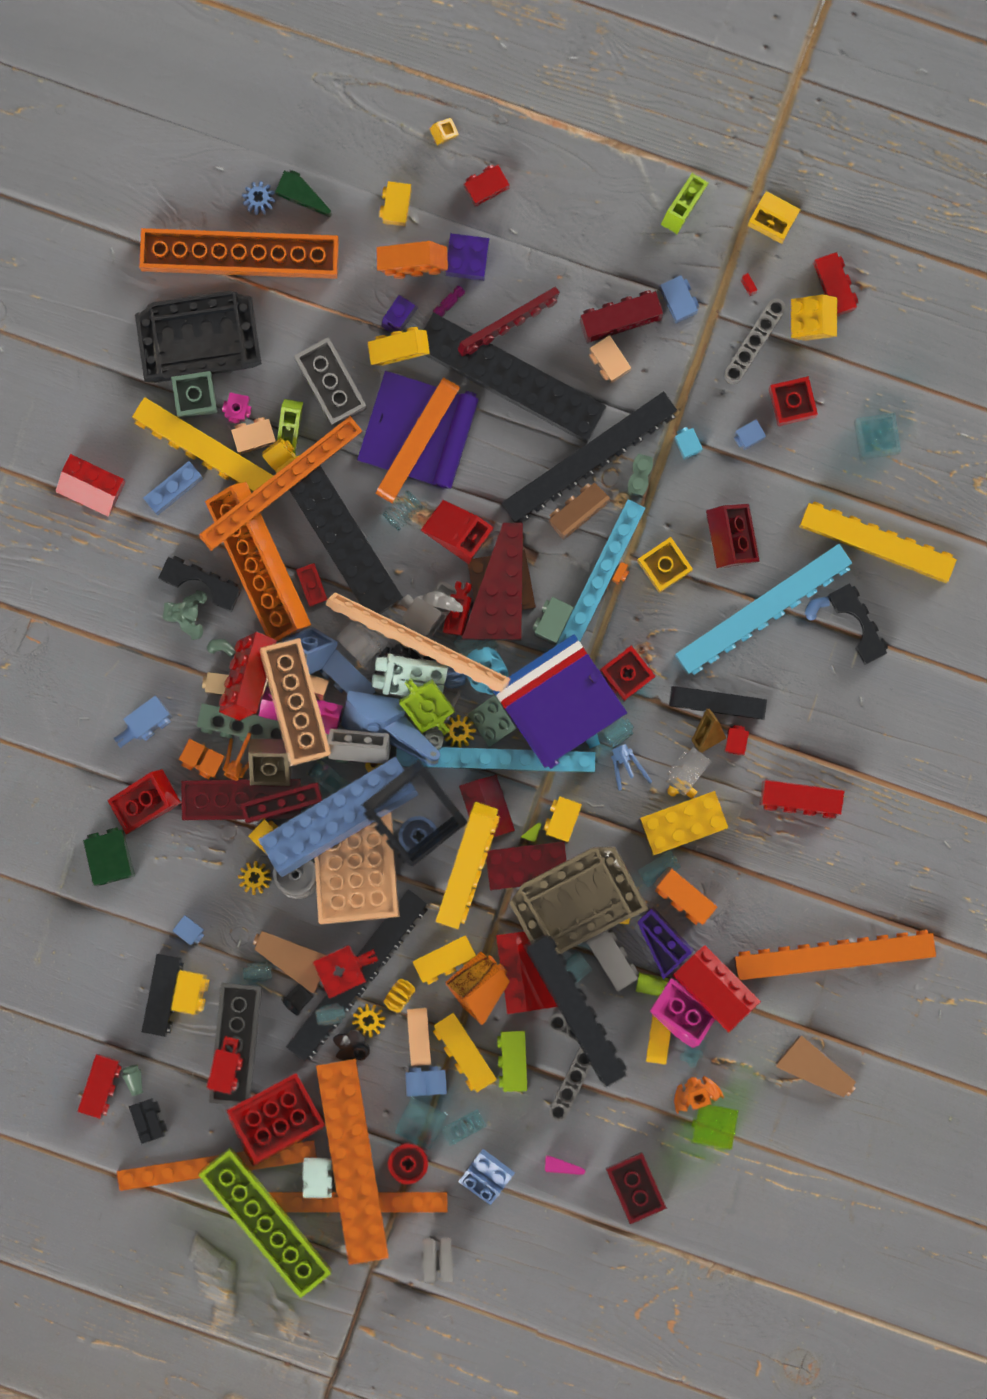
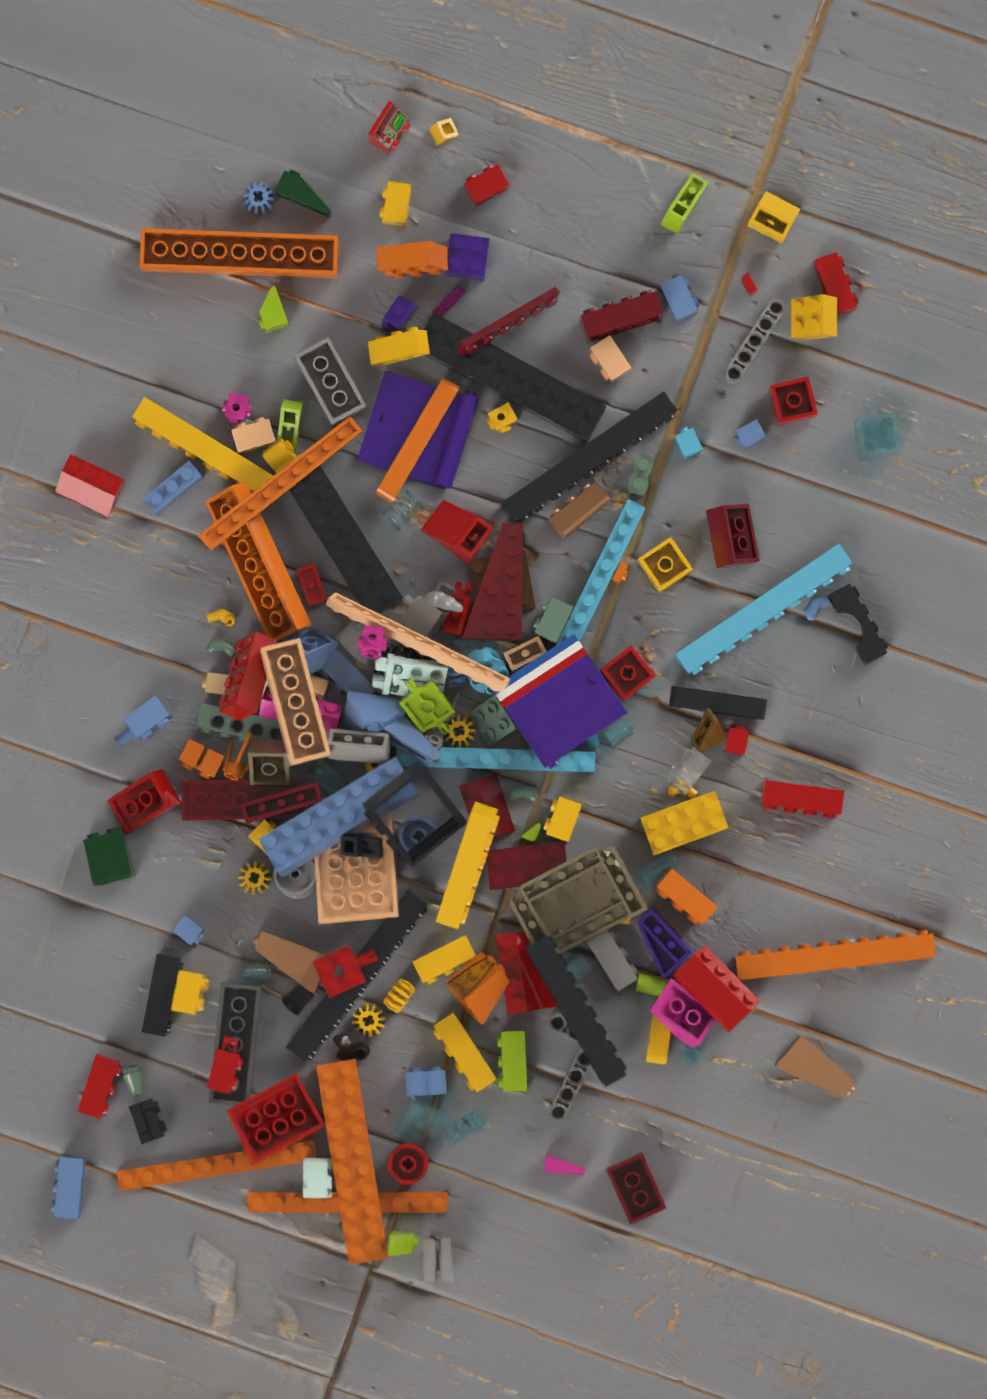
(68, 1187): none -> medium blue brick
(177, 573): black arch -> none
(186, 614): sand green animal -> none
(194, 395): sand green brick -> none
(197, 336): black slope -> none
(222, 615): none -> yellow arm
(265, 1222): lime brick -> none
(272, 312): none -> lime slope
(330, 1014): clear light blue brick -> none
(361, 844): none -> black brick
(372, 642): none -> dark pink brick
(389, 128): none -> slope
(402, 1243): none -> lime slope
(419, 1037): light nougat beam -> none
(486, 1177): medium blue brick -> none
(502, 418): none -> yellow brick
(522, 791): none -> sand green arm
(524, 654): none -> light nougat brick
(623, 755): medium blue plant -> none
(696, 1094): orange animal -> none
(714, 1127): clear neon green brick -> none
(877, 542): yellow brick -> none

